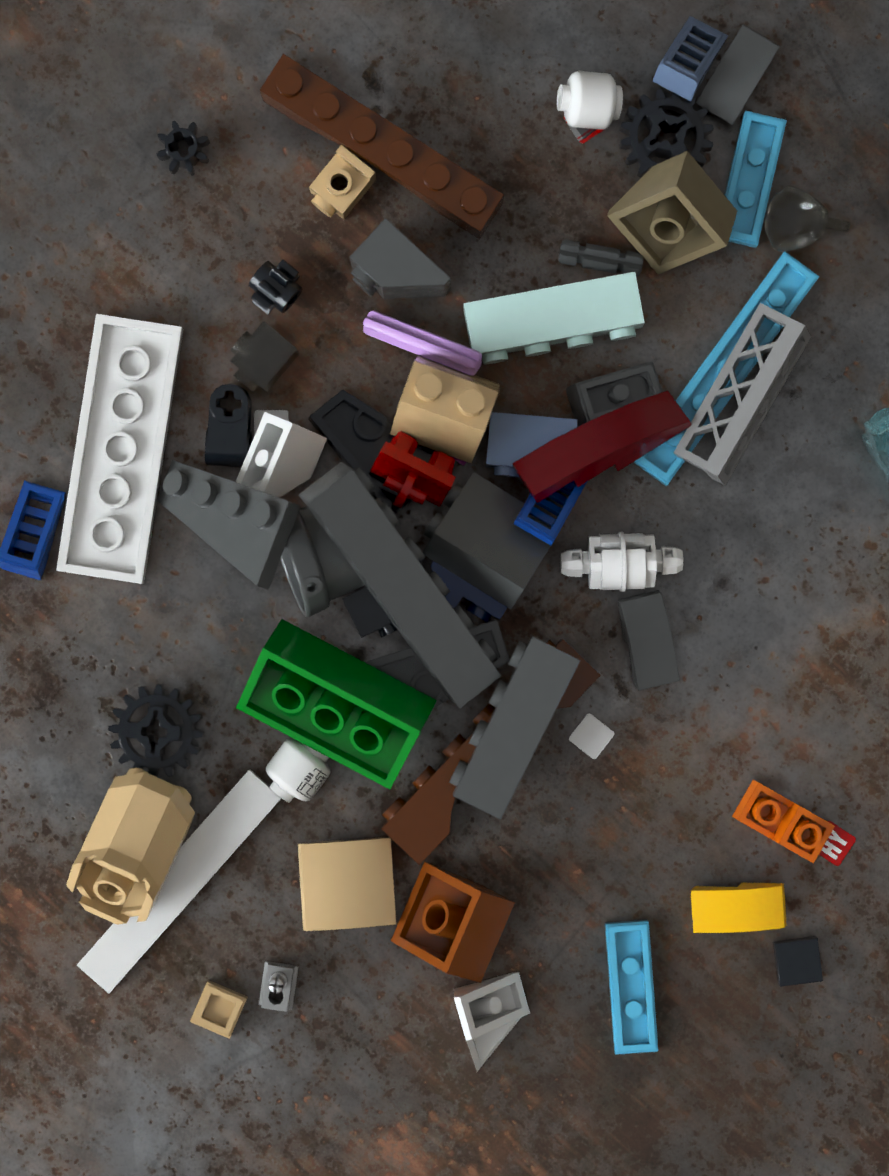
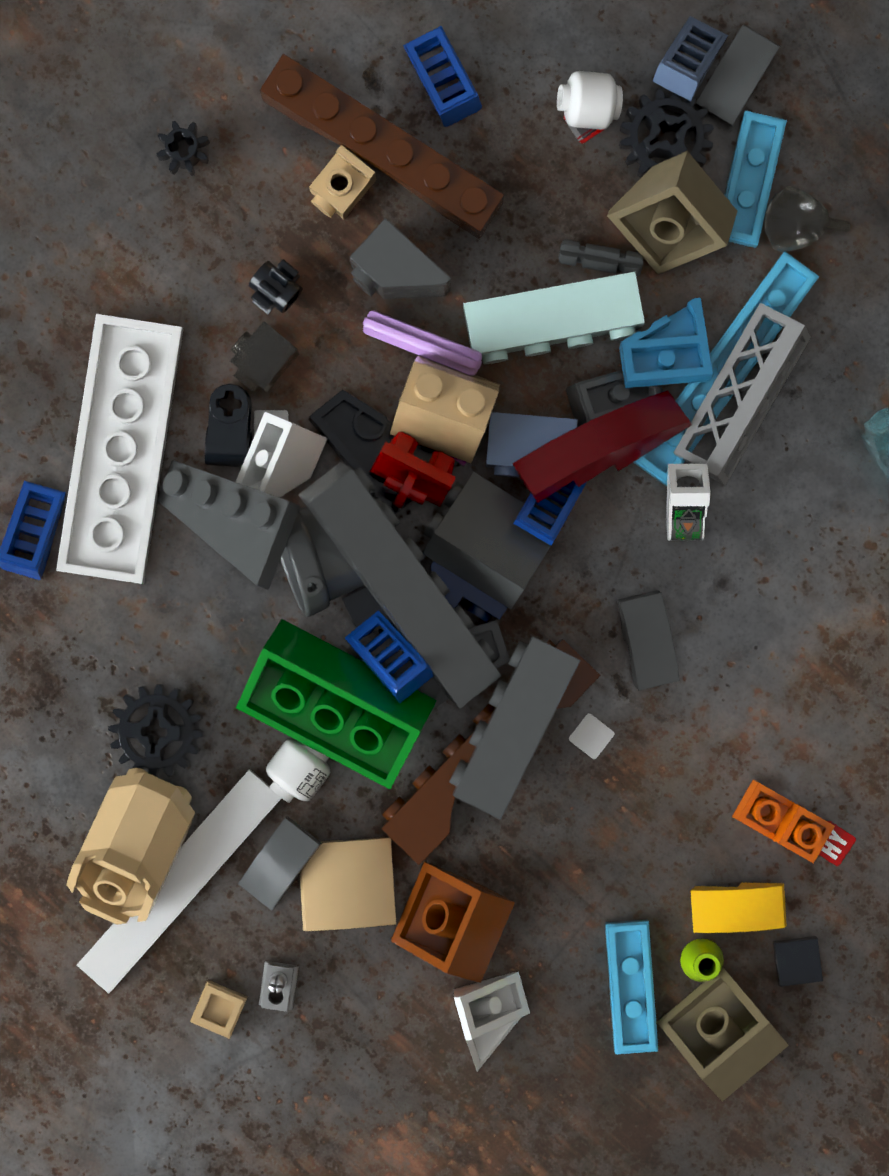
(279, 863): none -> dark grey slope
(408, 681): none -> blue slope
(454, 101): none -> blue slope
(621, 561): white piece -> none
(669, 351): none -> dark azure wing
(687, 505): none -> white leg
(694, 953): none -> lime cone
(722, 1034): none -> dark tan slope

